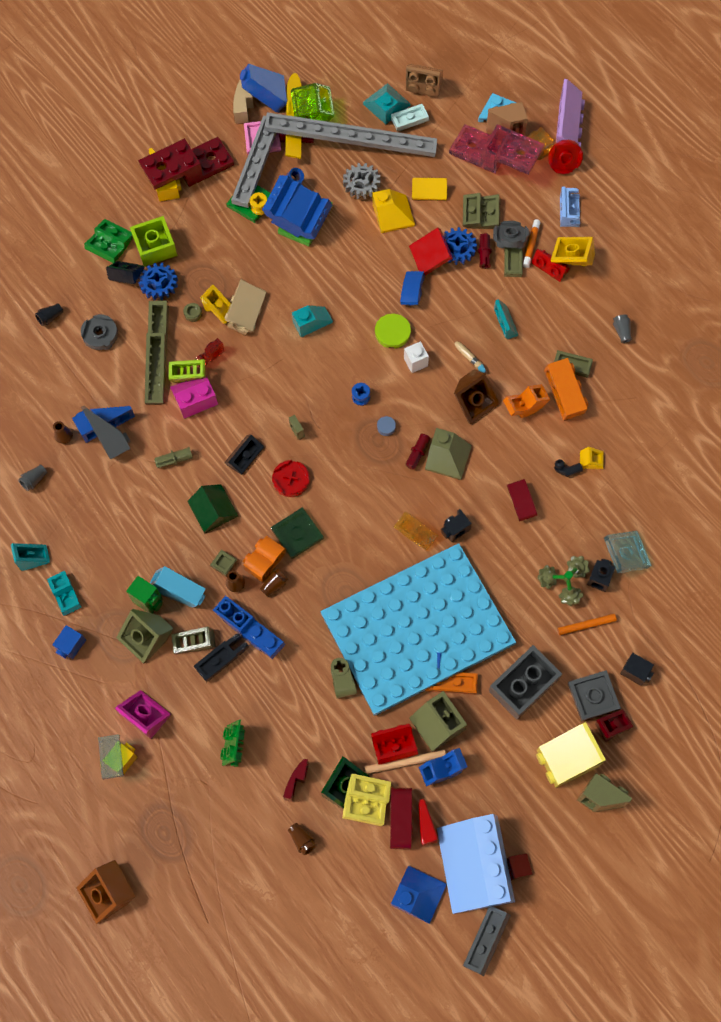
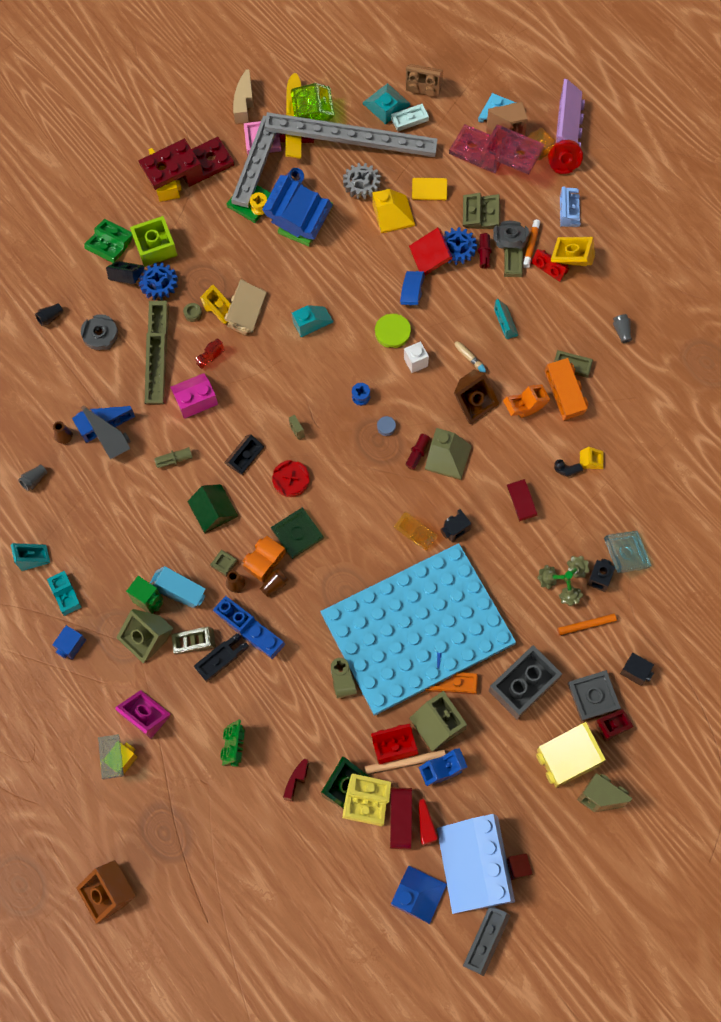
(175, 365): lime slope -> none
(265, 86): blue slope -> none
(303, 840): reddish brown cone -> none

